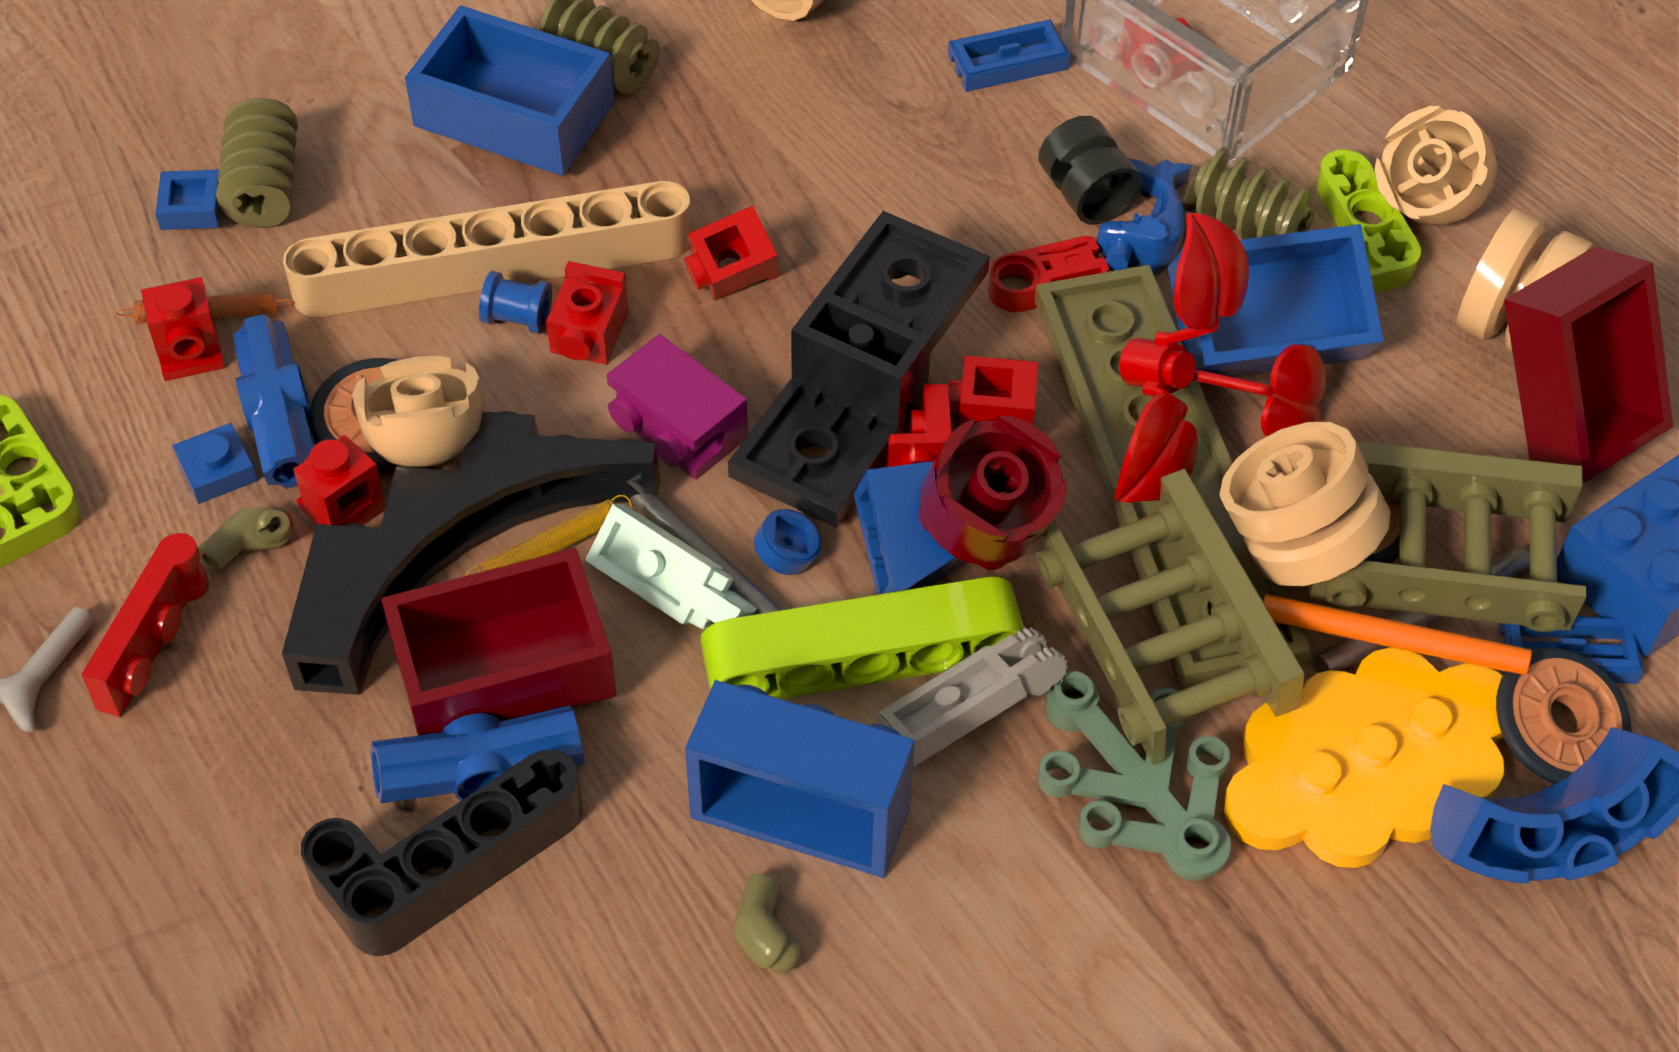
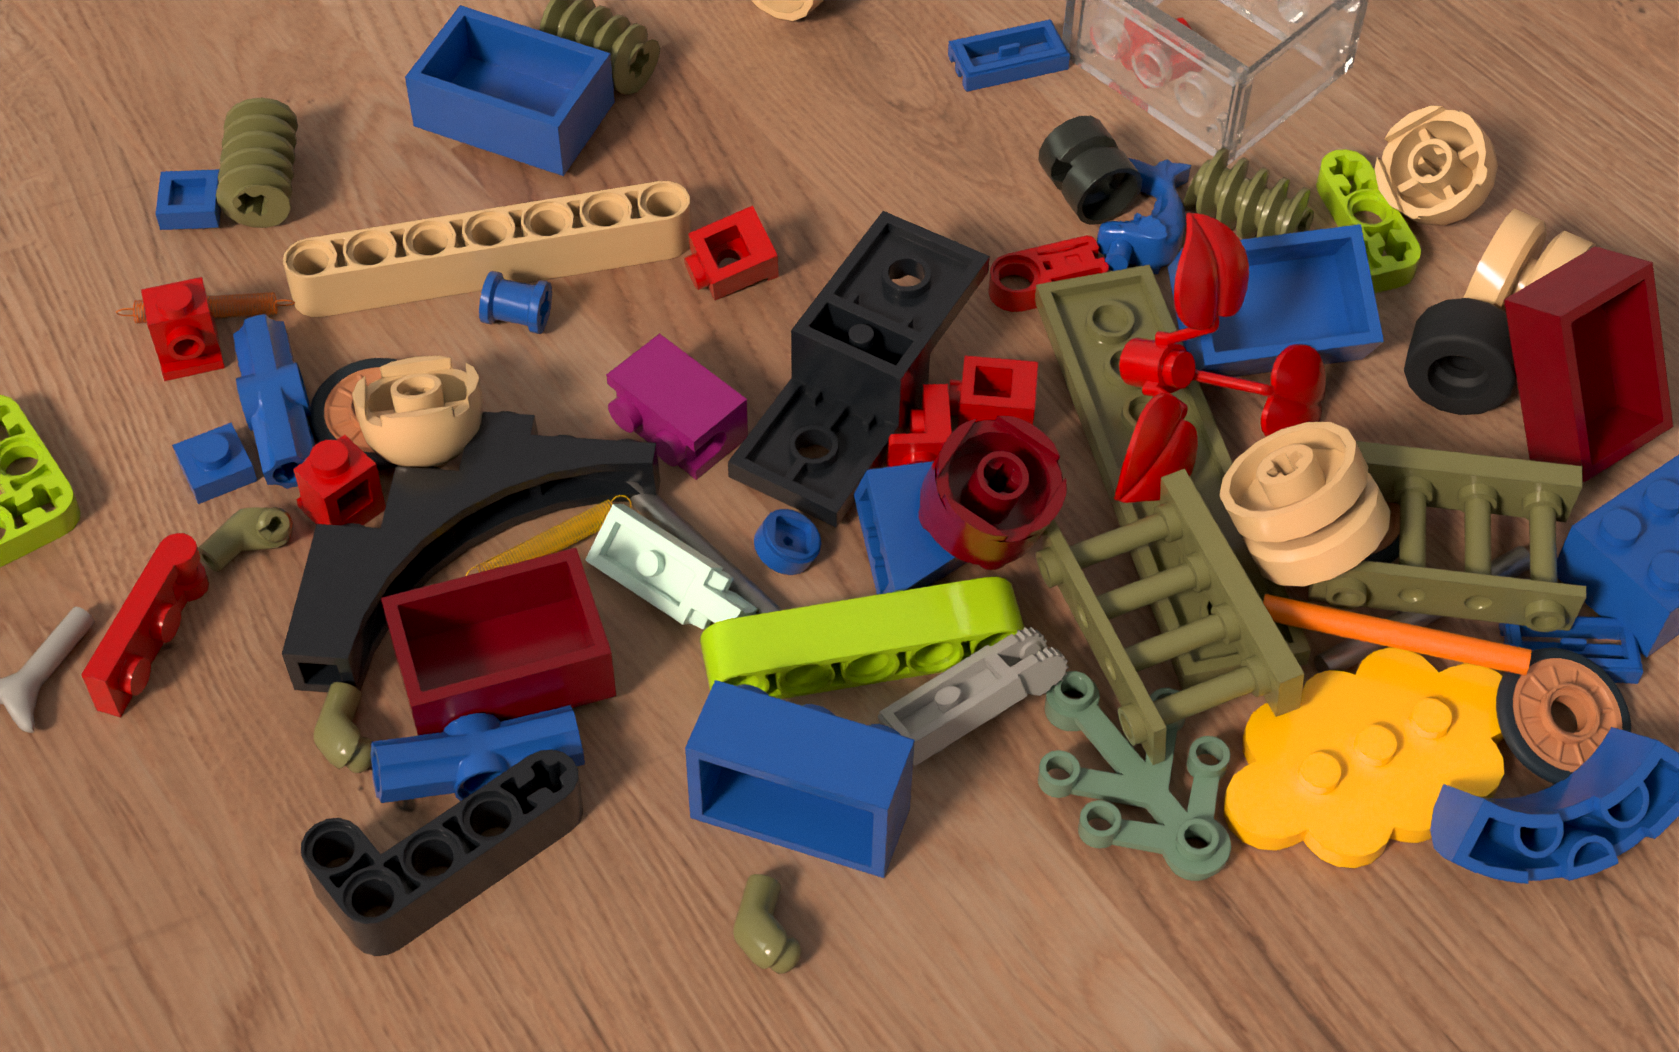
(337, 734): none -> olive arm
(588, 313): red brick -> none
(1456, 382): none -> black tyre

